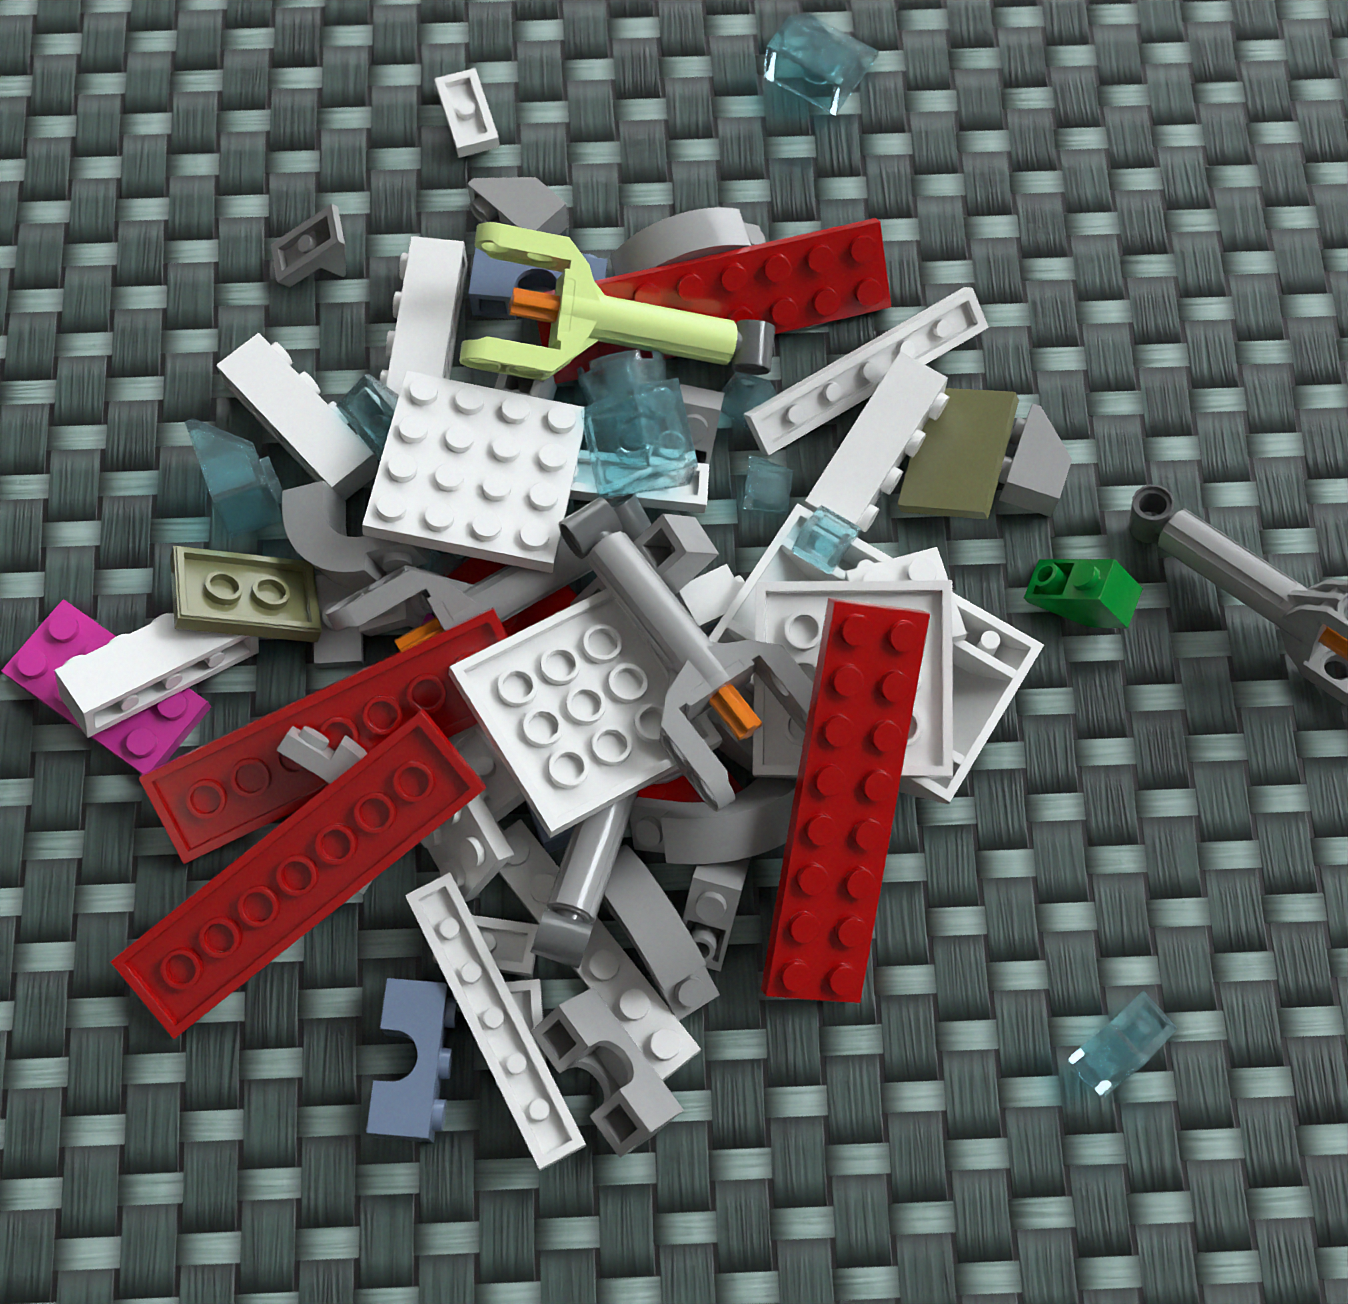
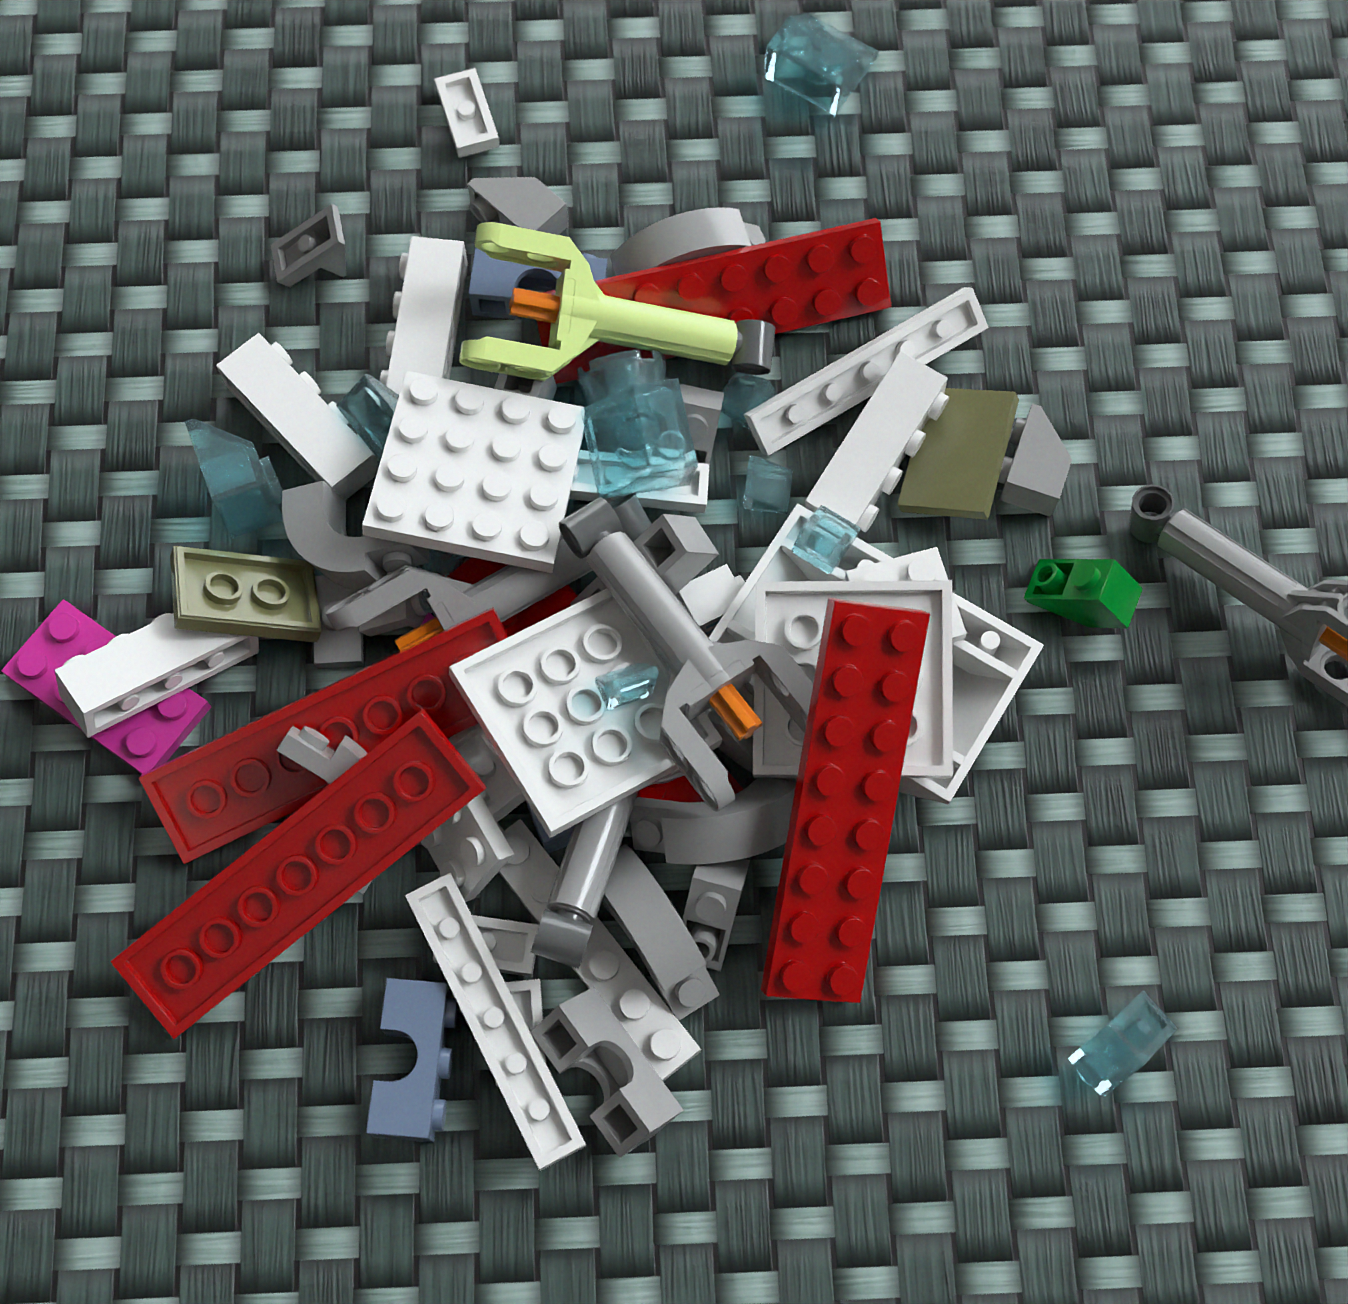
(627, 684): none -> clear light blue slope

